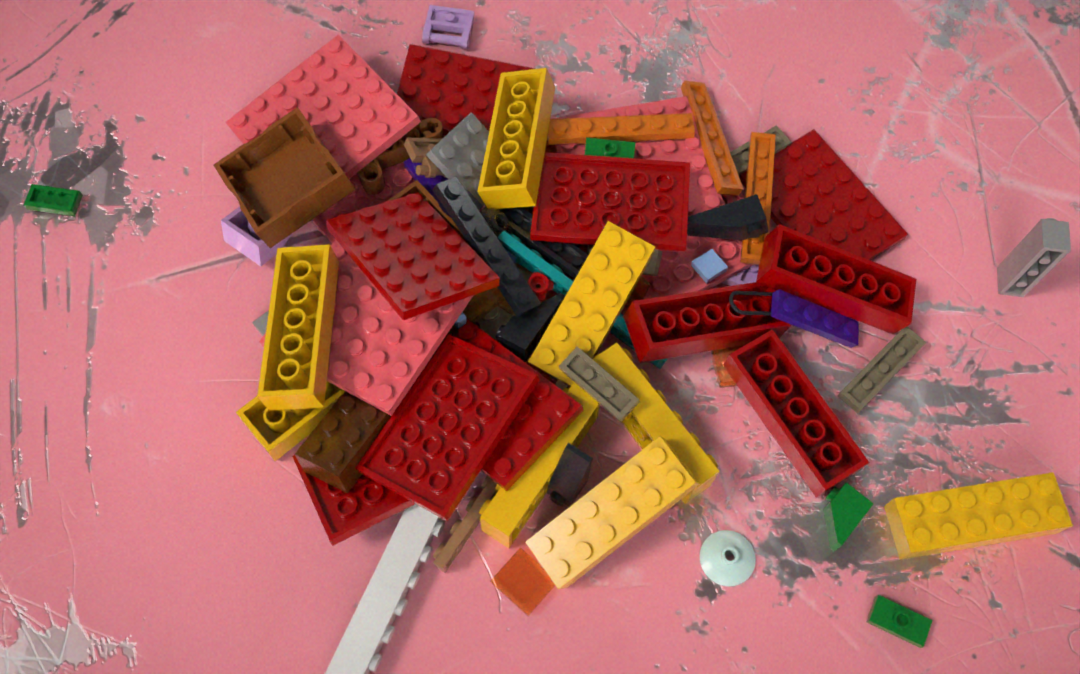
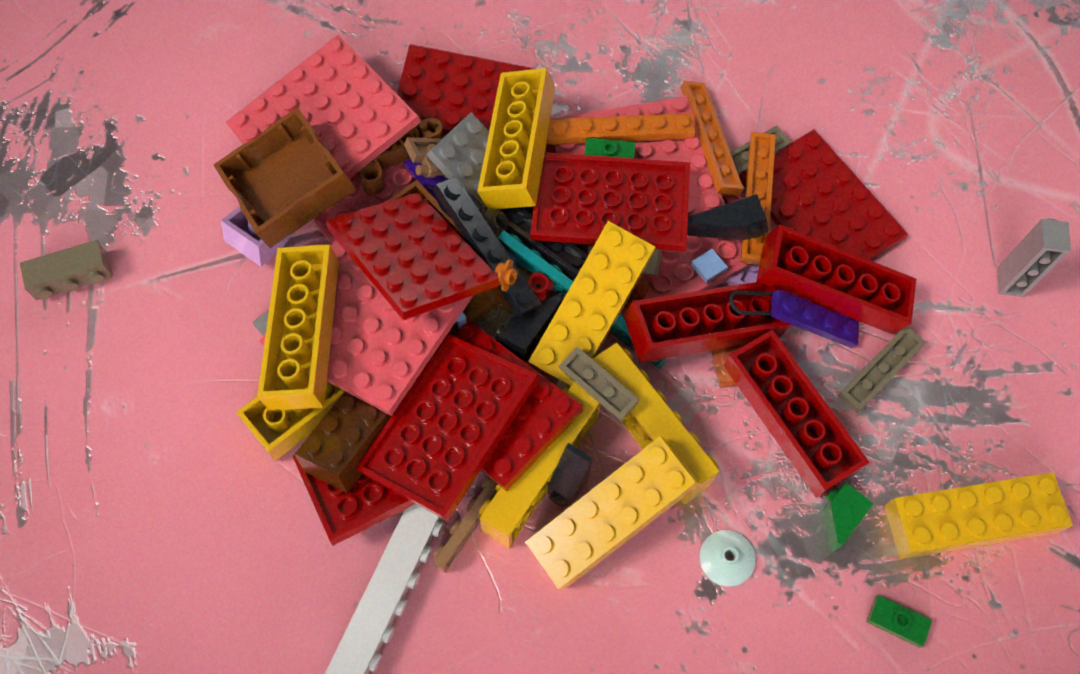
(53, 200): green plate -> none
(65, 270): none -> dark tan brick
(448, 20): lavender plate -> none
(506, 274): none -> orange plate
(523, 581): clear orange piece -> none

